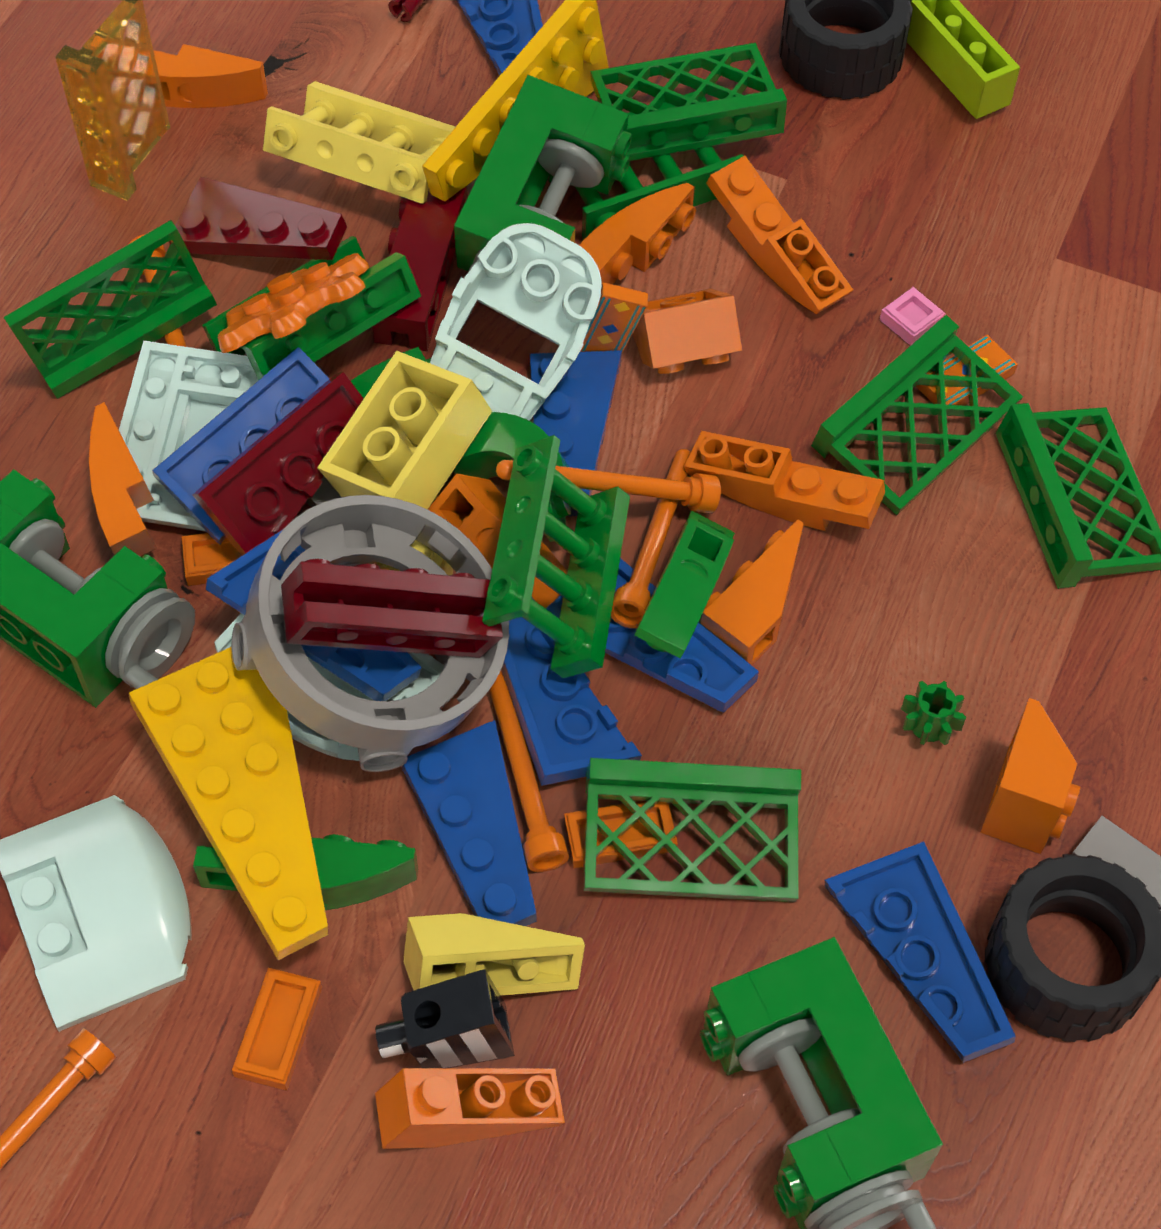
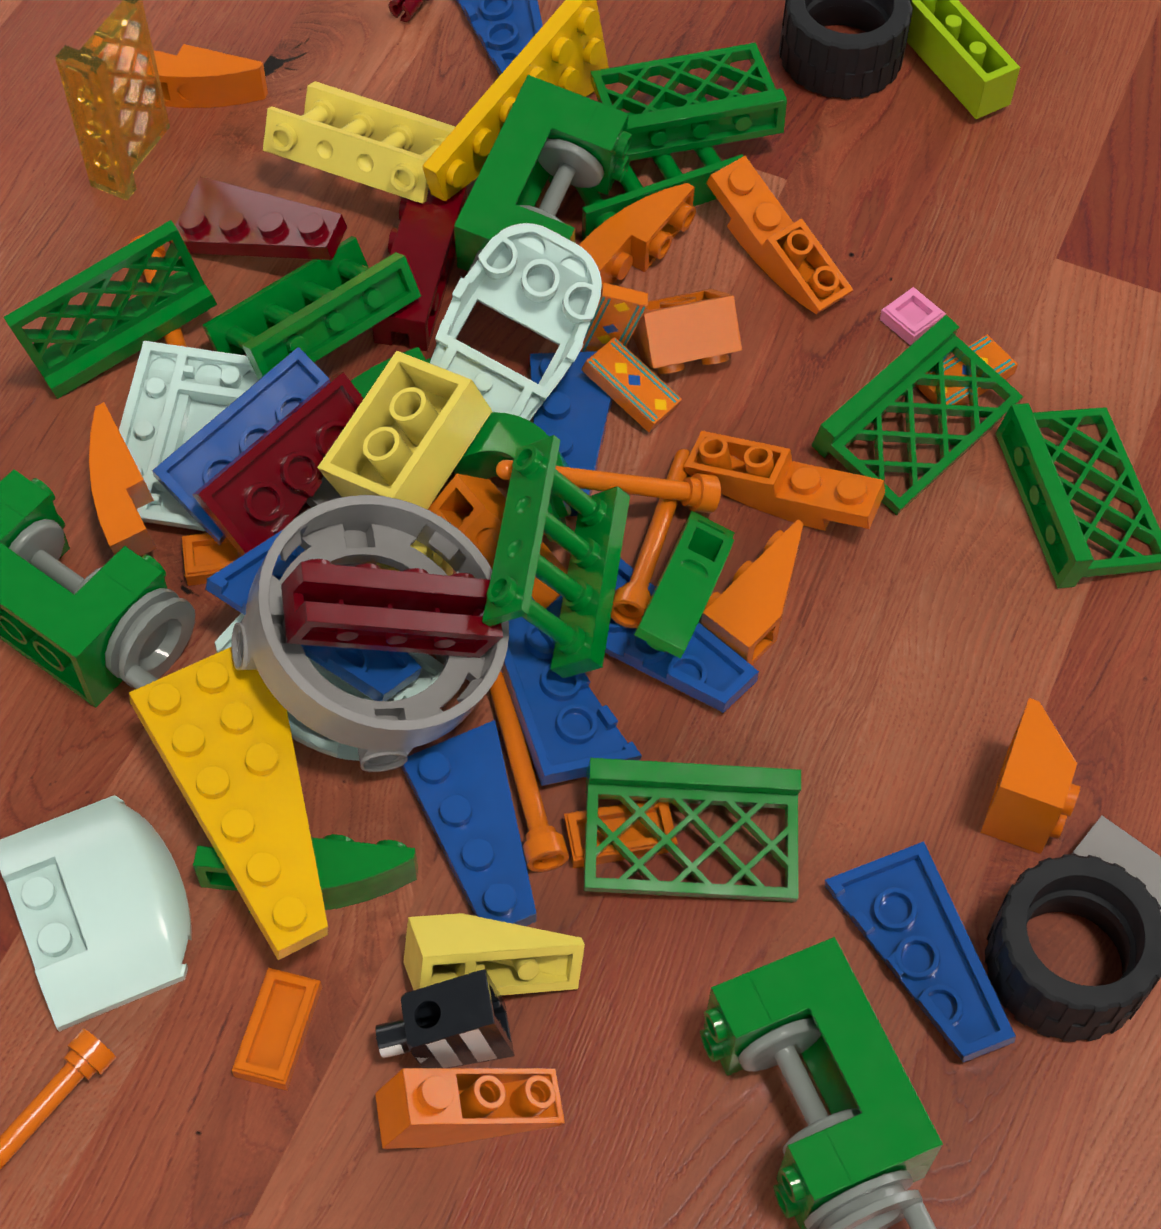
(292, 301): orange plate -> none
(631, 384): none -> orange tile
(932, 726): green gear -> none

